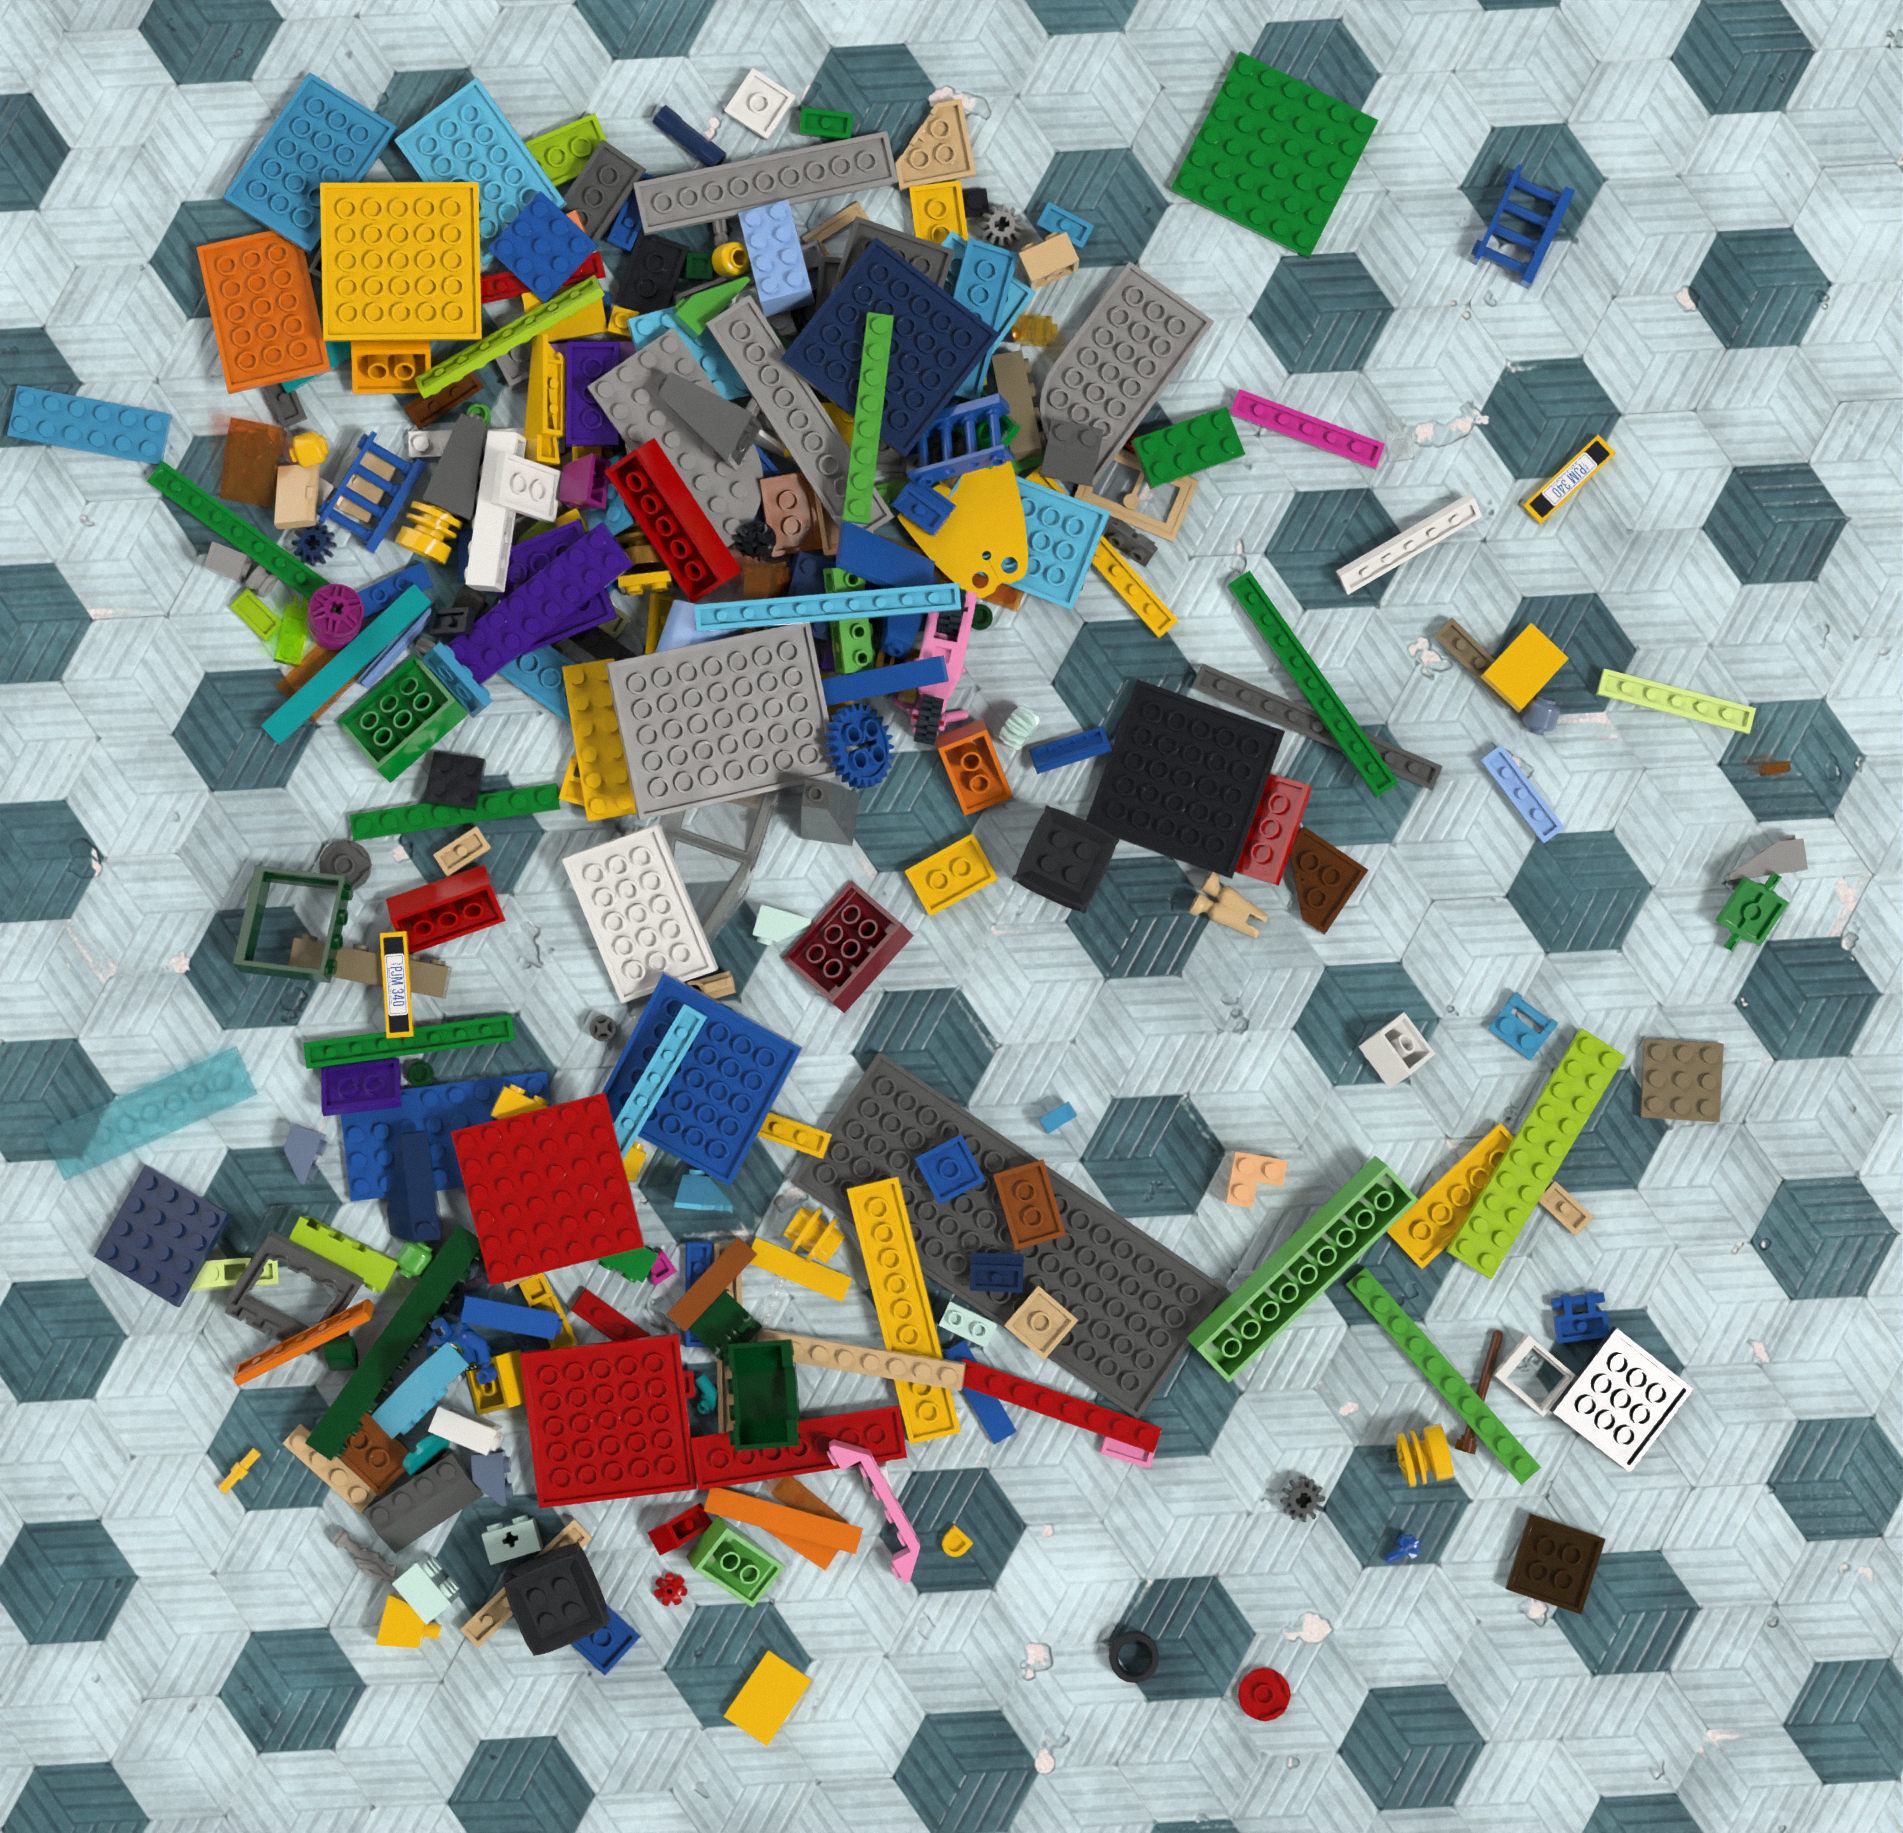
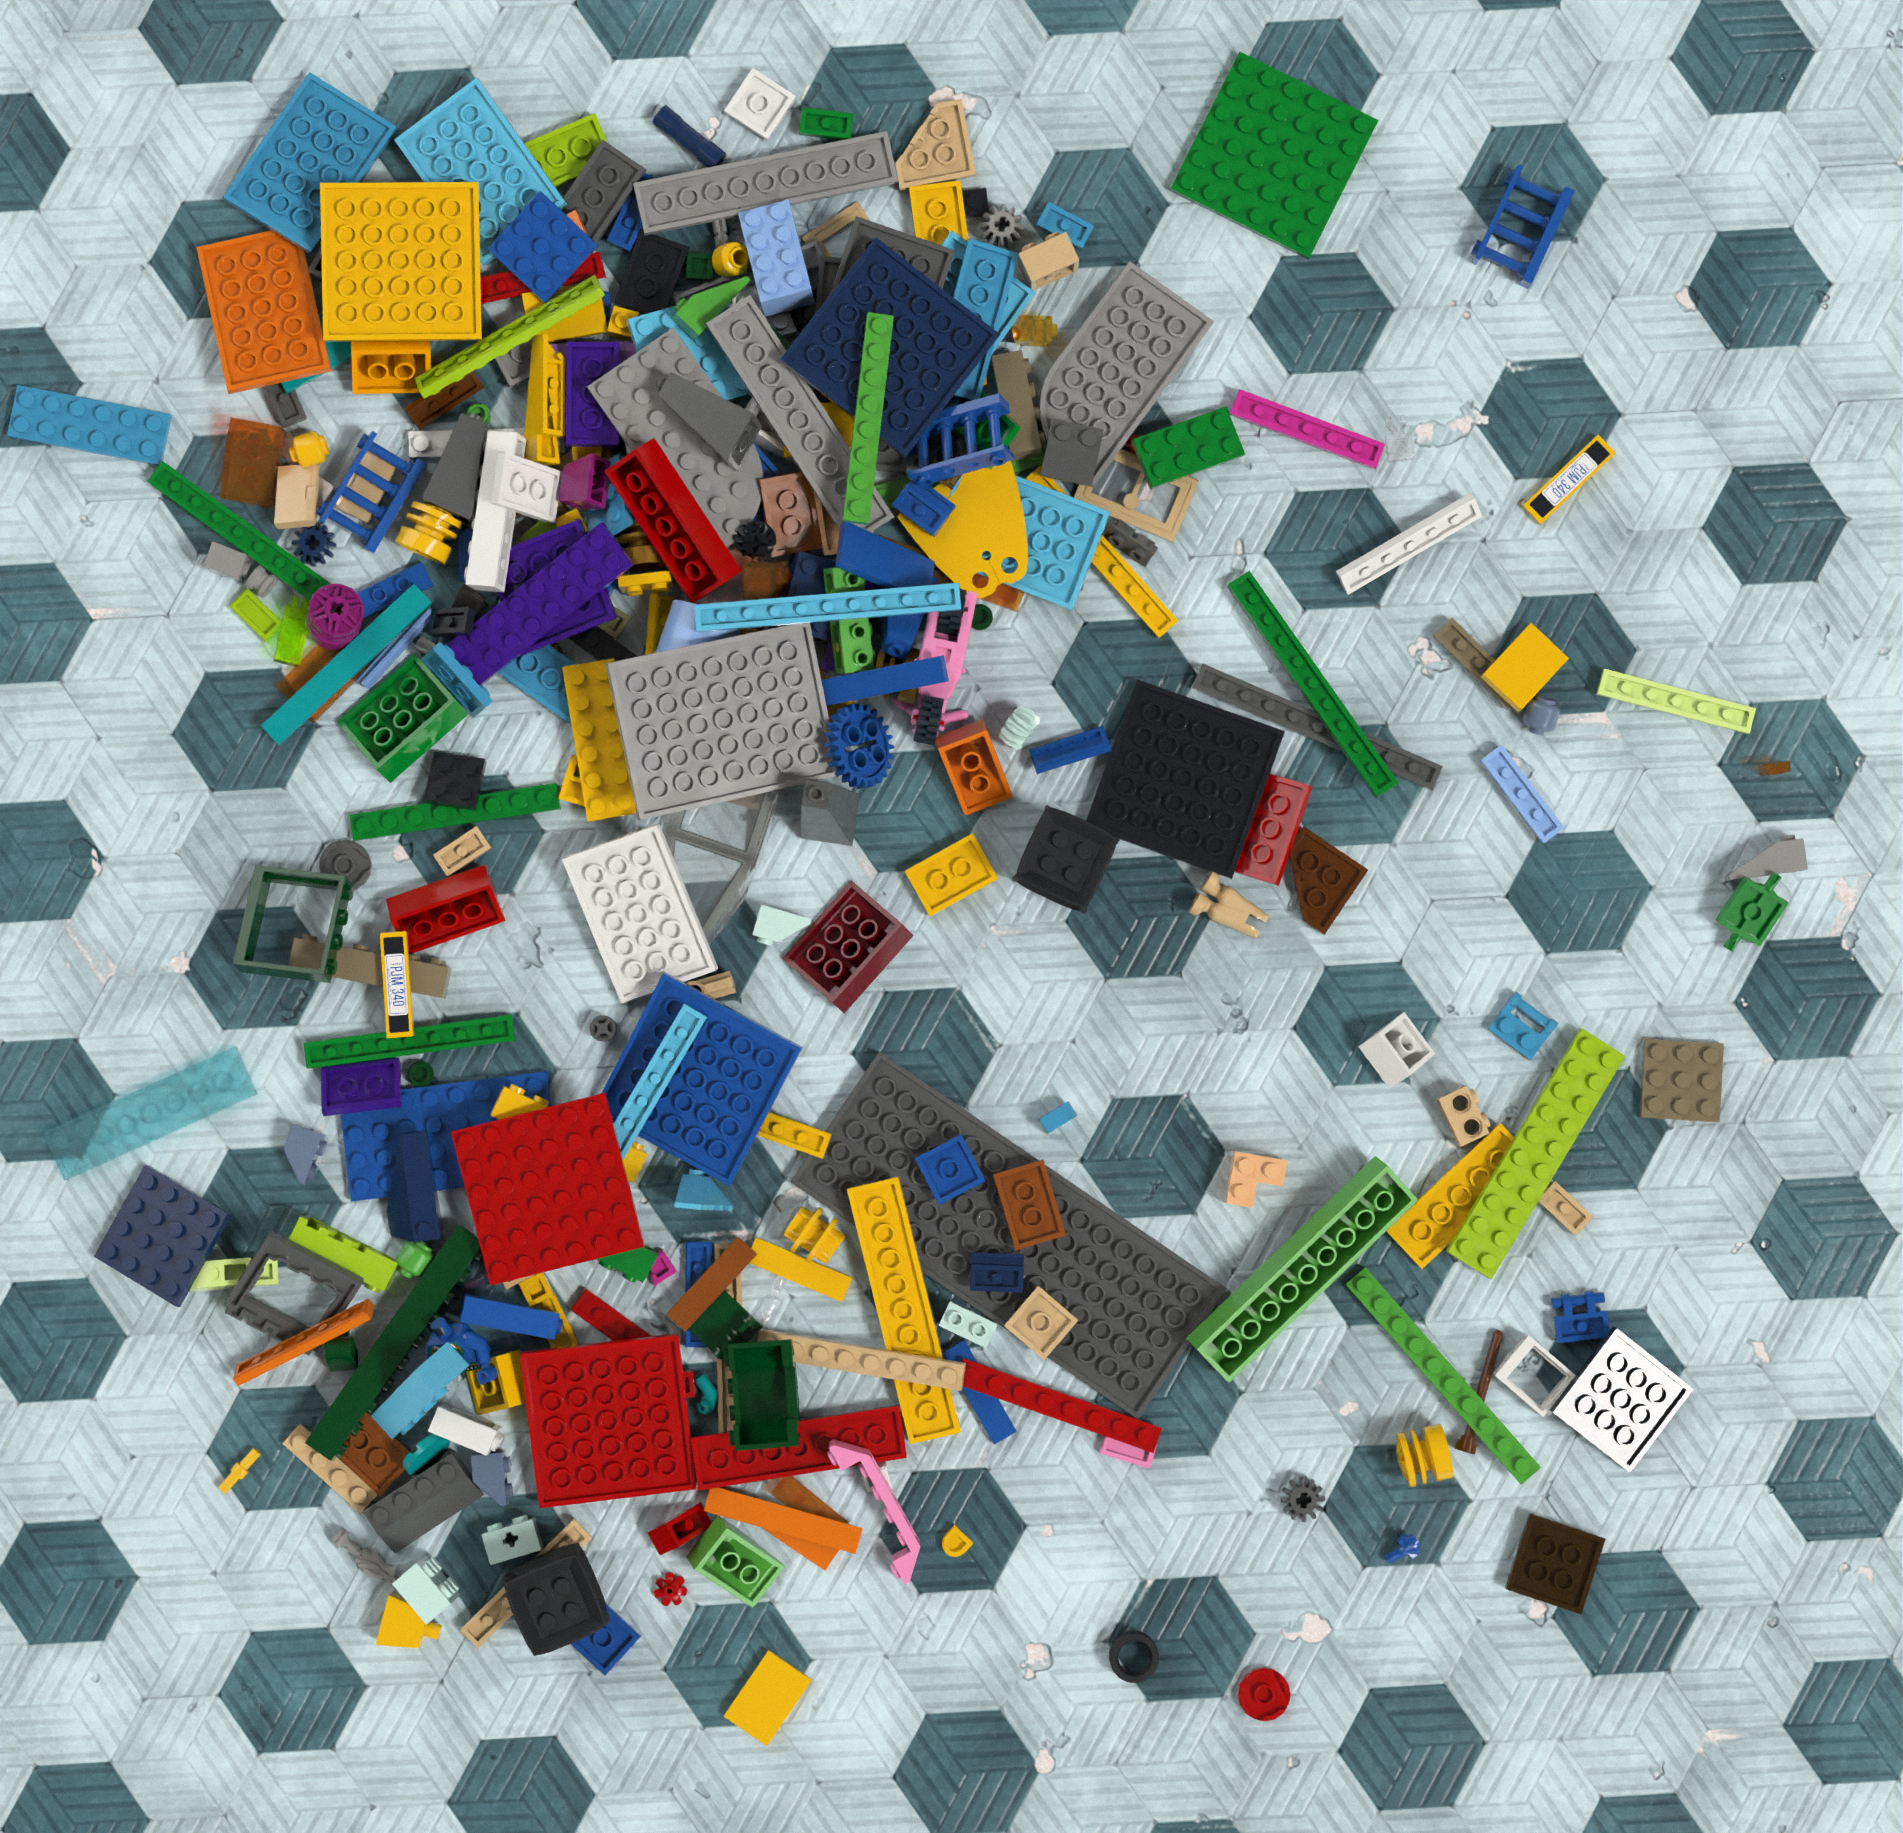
(1456, 1119): none -> tan brick

